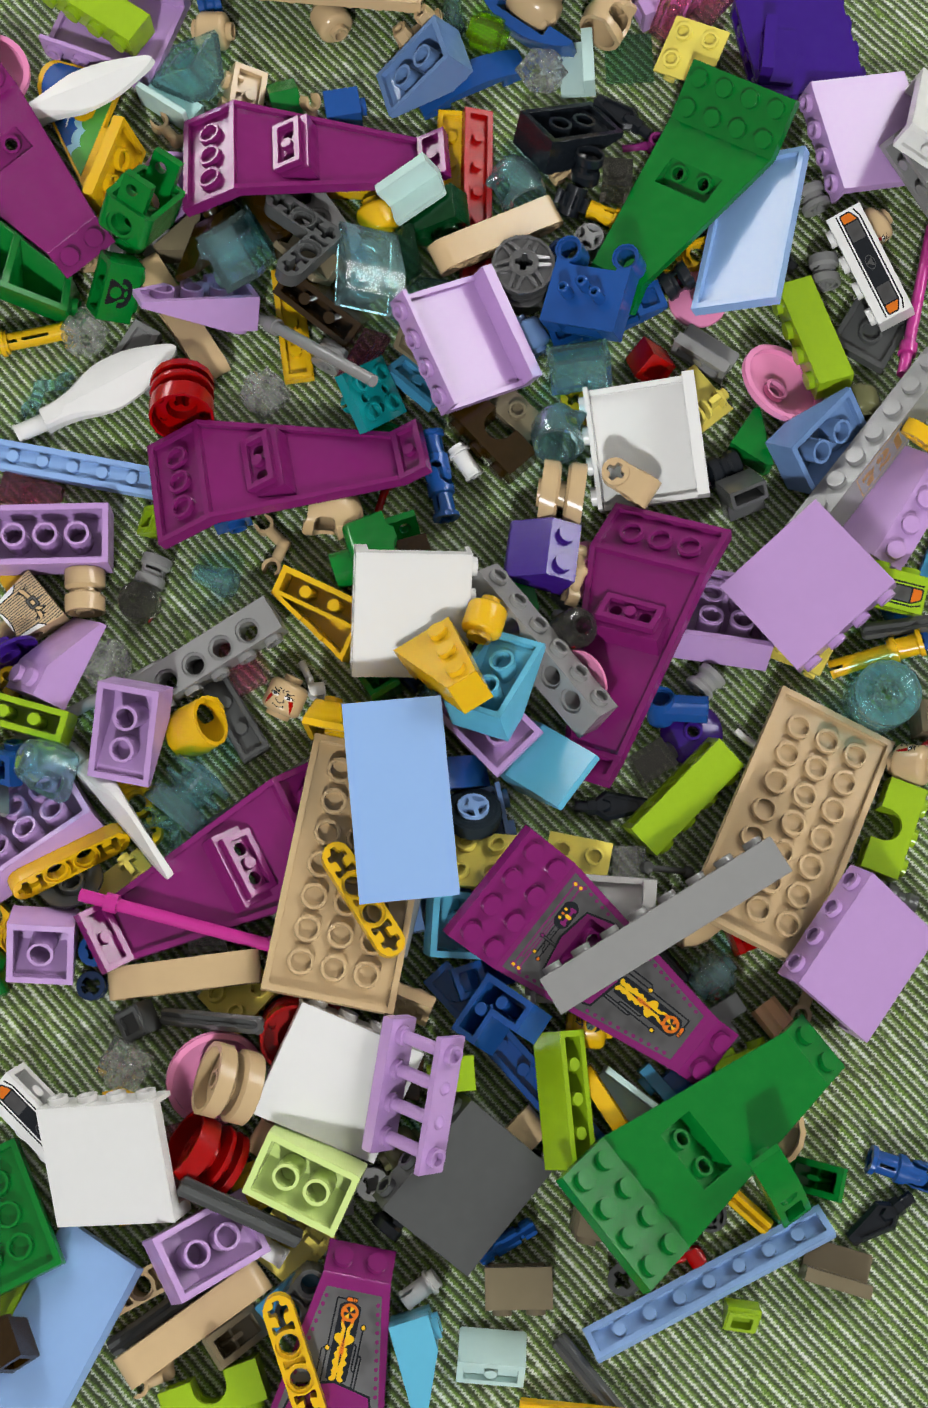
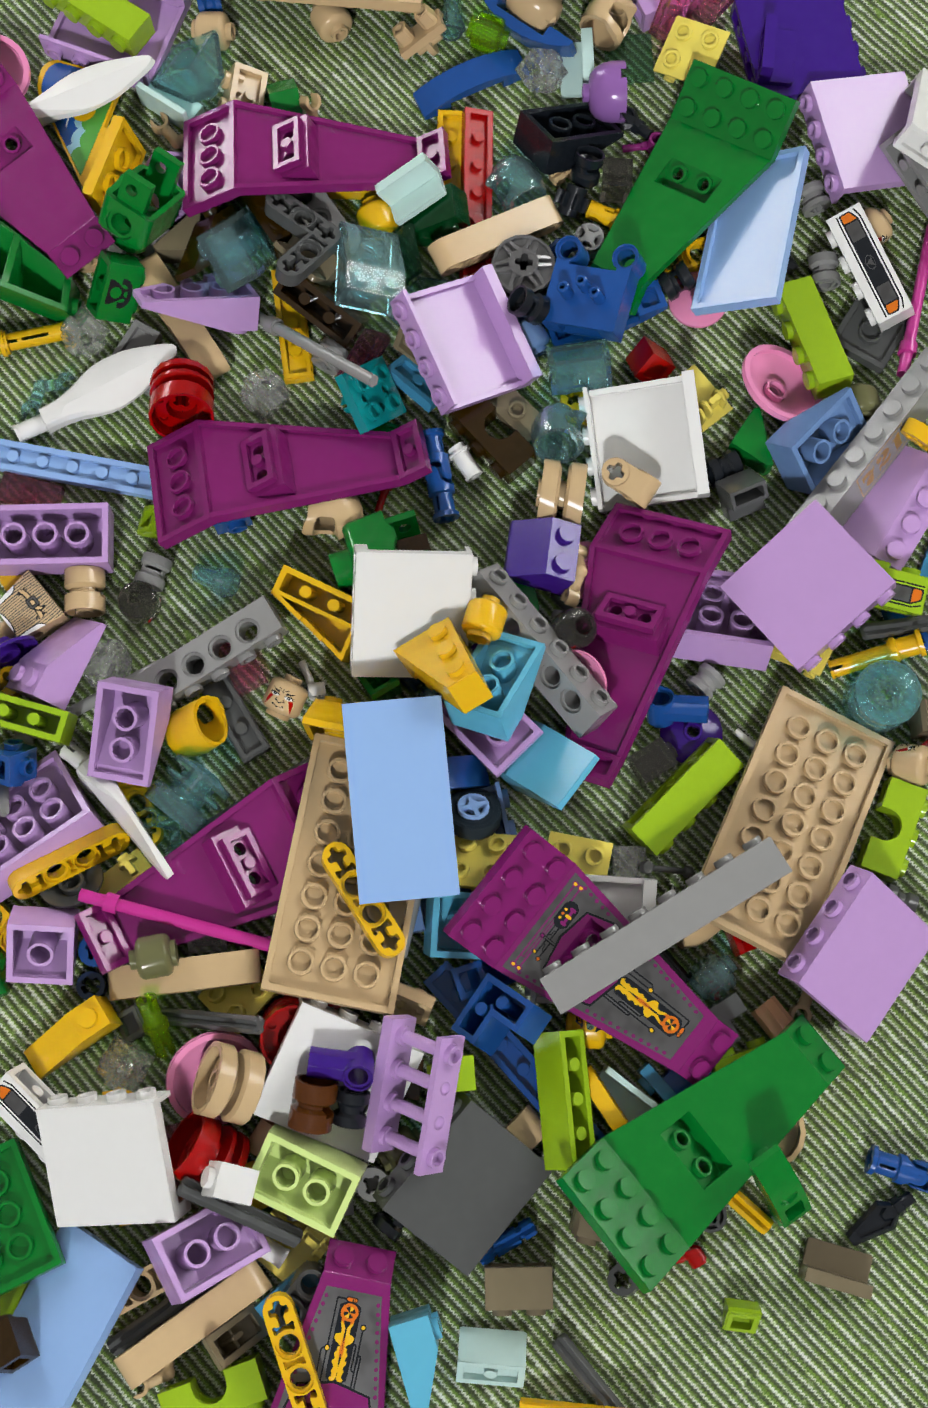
(42, 764): clear light blue piece -> none
(72, 1035): none -> yellow slope
(154, 956): none -> olive head
(155, 1025): none -> clear neon green pin
(229, 1182): none -> white brick
(281, 542): tan arm -> none
(312, 1108): none -> reddish brown wheel
(345, 105): blue brick -> none
(350, 1108): none -> black wheel
(351, 1066): none -> dark purple piece
(420, 1288): white pin -> none
(424, 68): medium blue slope -> none
(529, 305): none -> black wheel
(607, 92): none -> medium lavender cylinder
(609, 805): black piece -> none
(704, 351): light grey panel -> none
(707, 1284): light blue plate -> none
(820, 1178): green slope -> none

